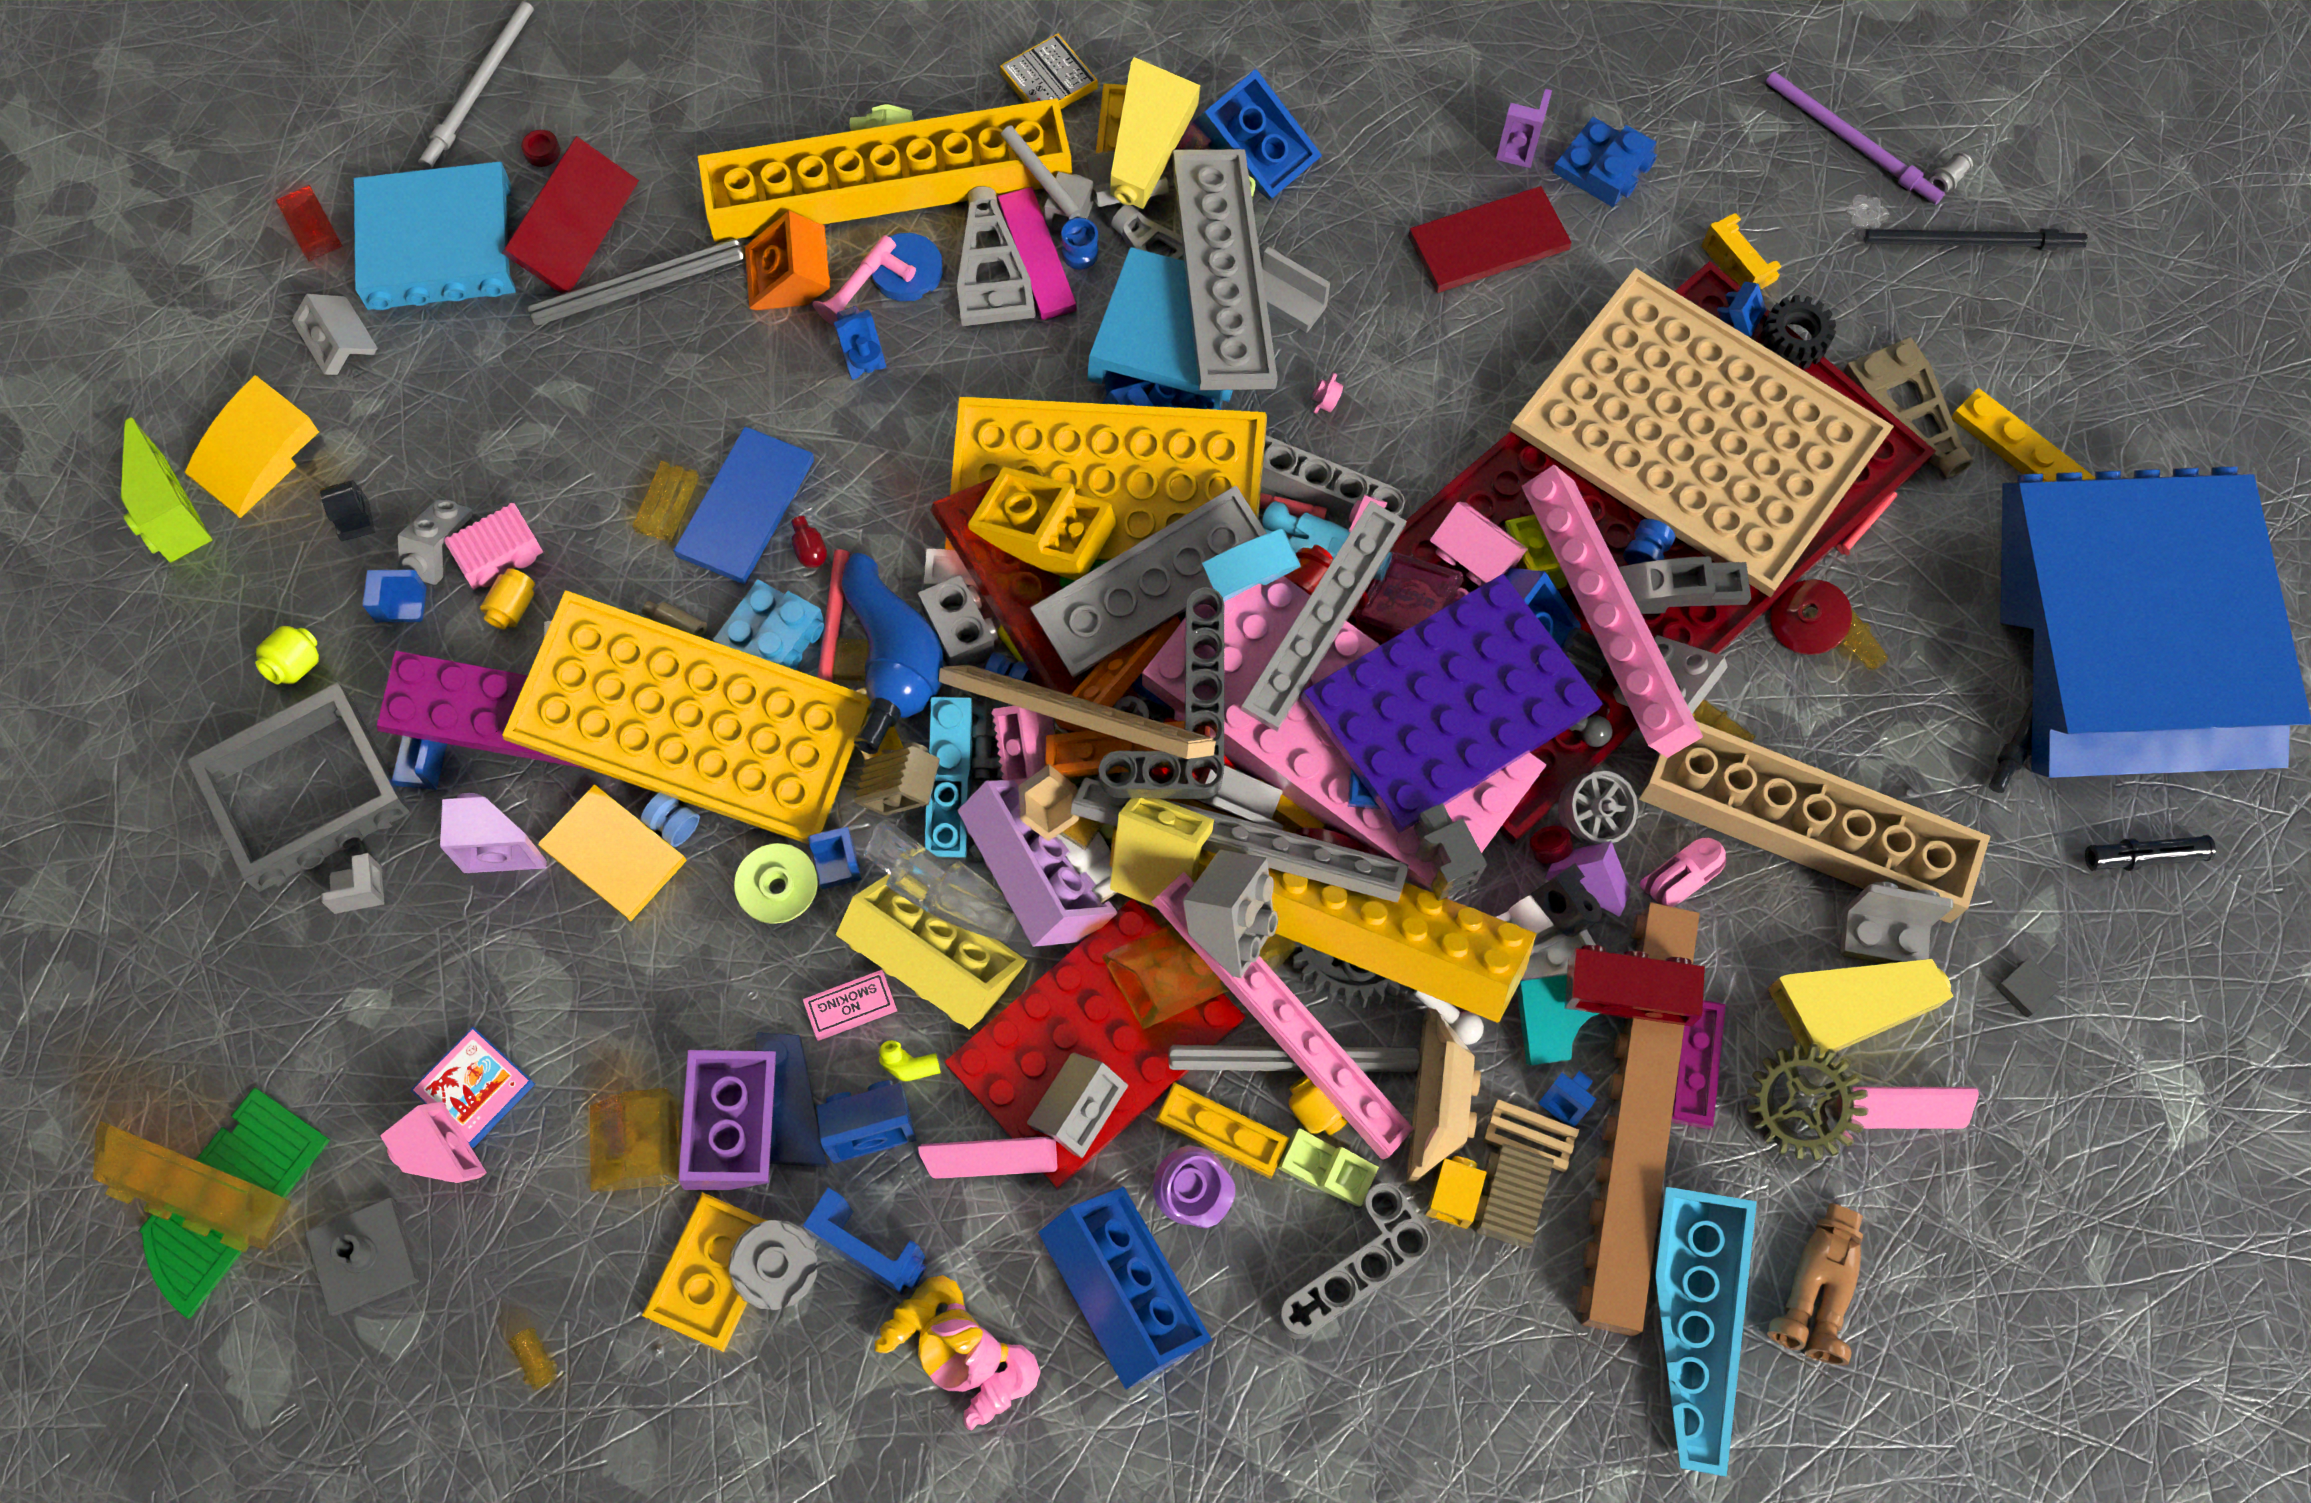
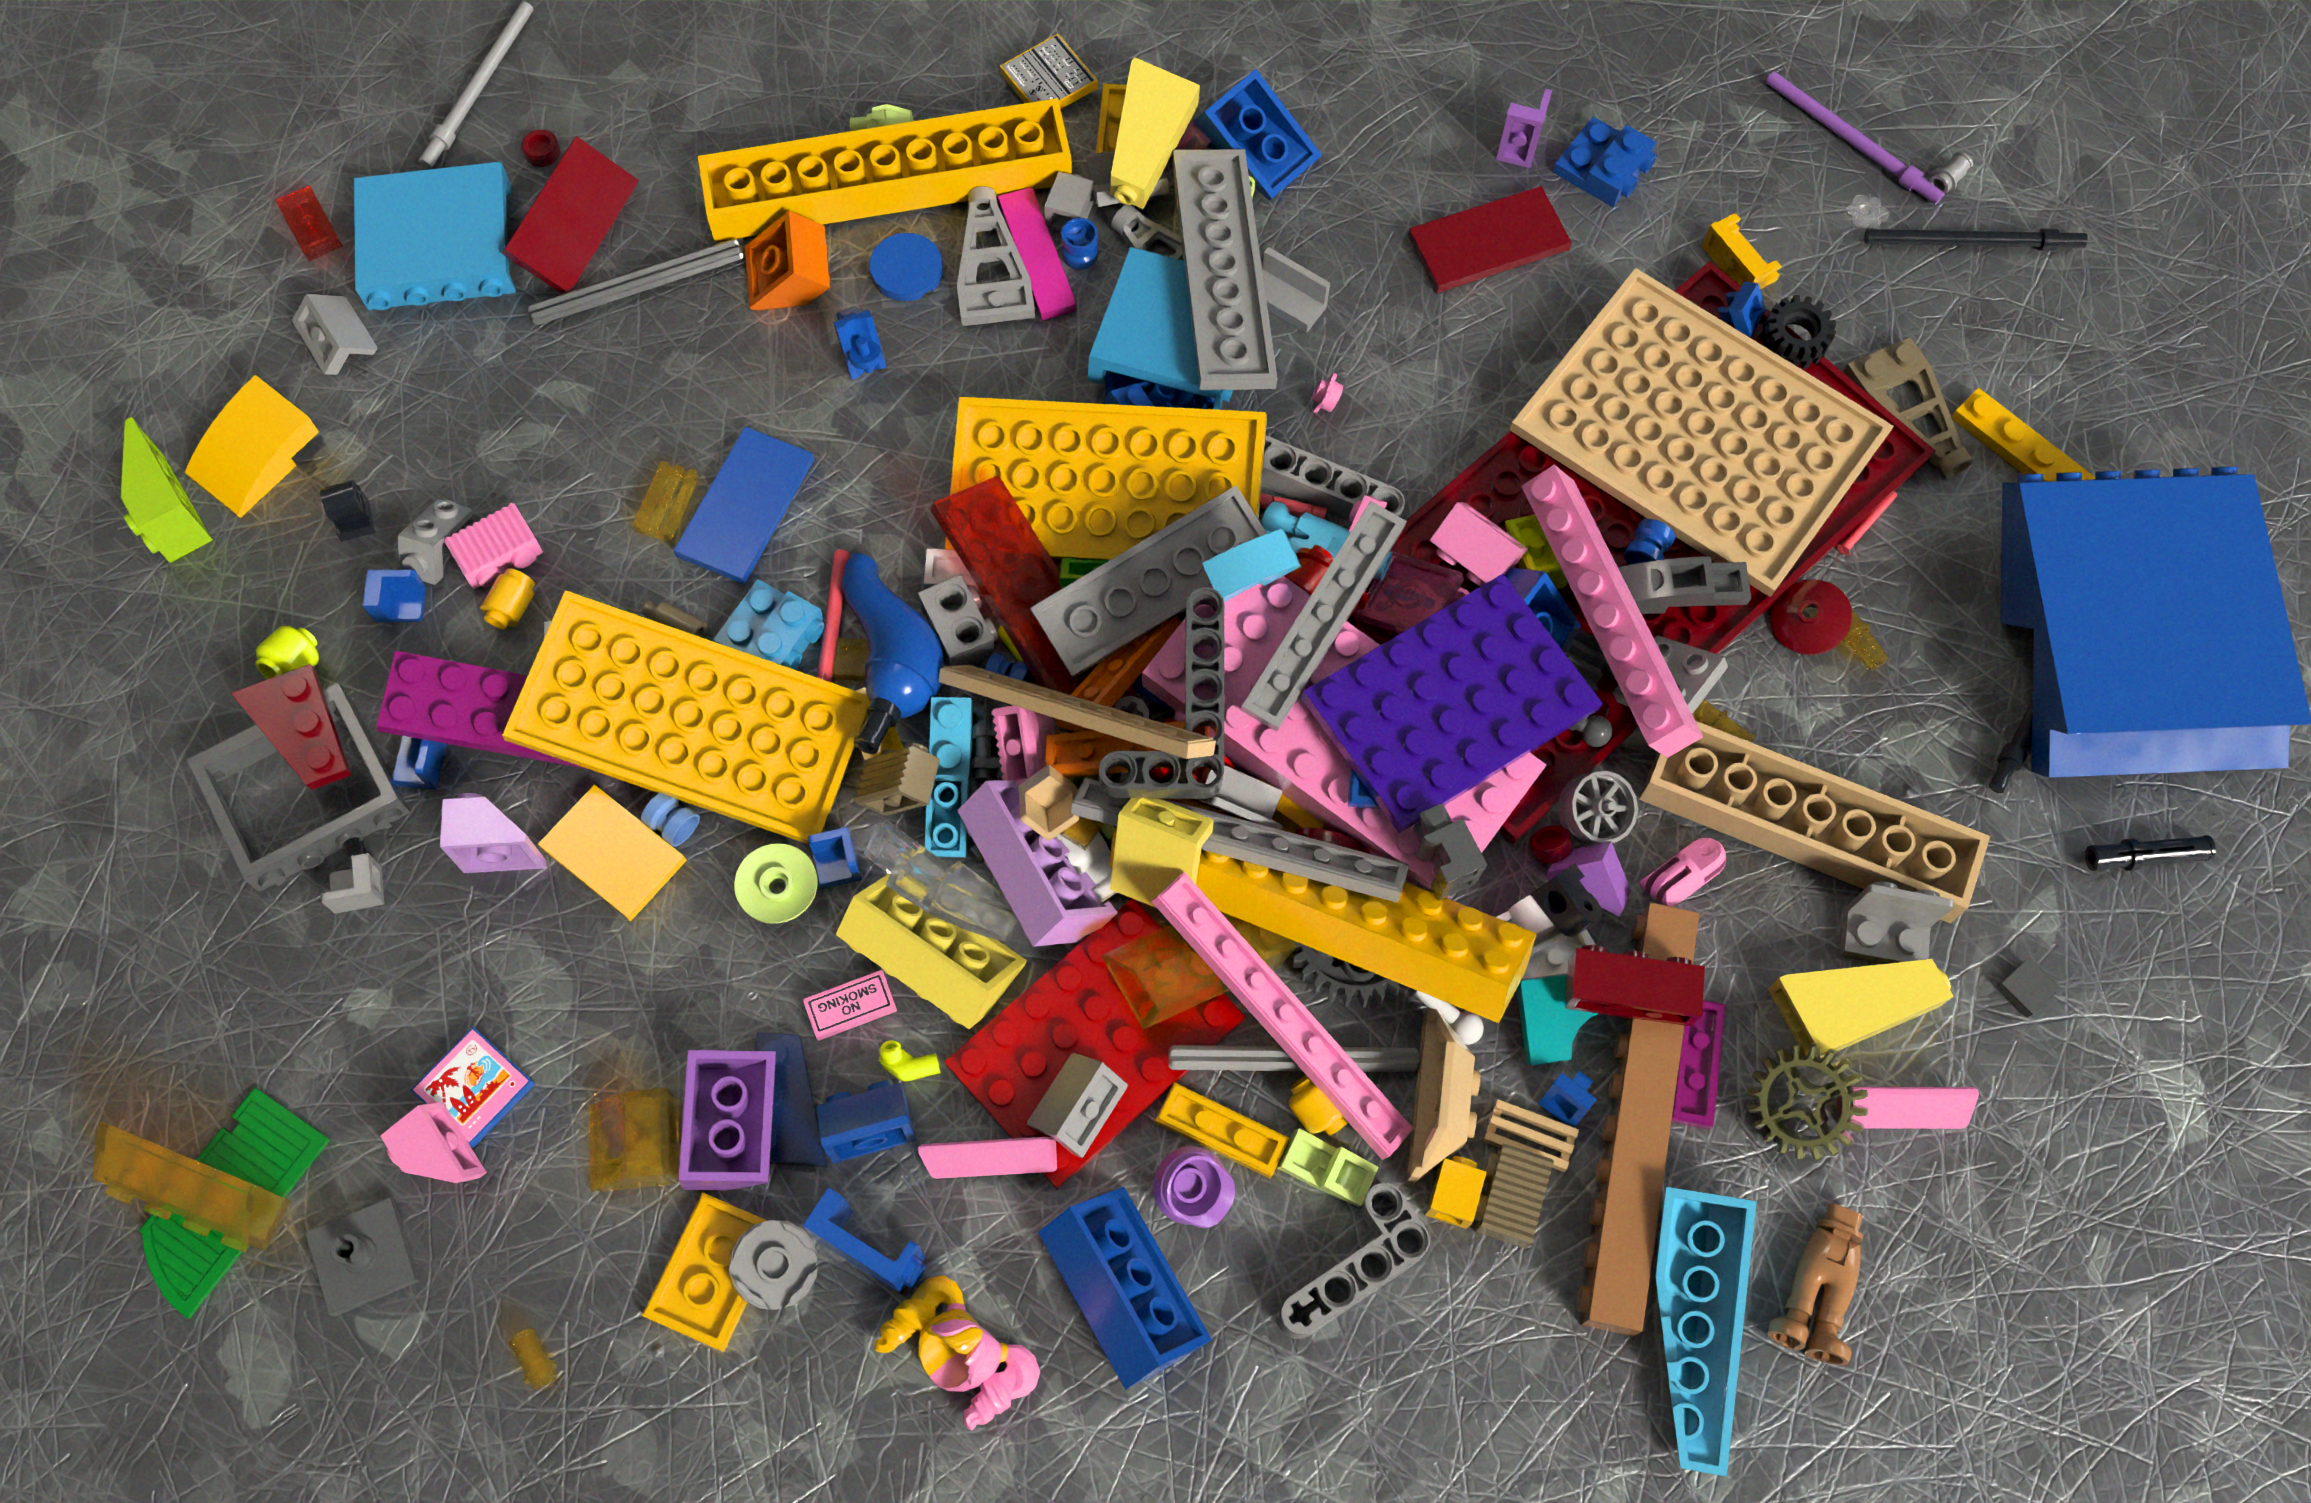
(298, 724): none -> dark red wing
(808, 544): dark red cylinder -> none
(877, 256): bright pink piece -> none
(1040, 172): light grey bar -> none
(1043, 522): yellow slope -> none
(1232, 909): light grey slope -> none

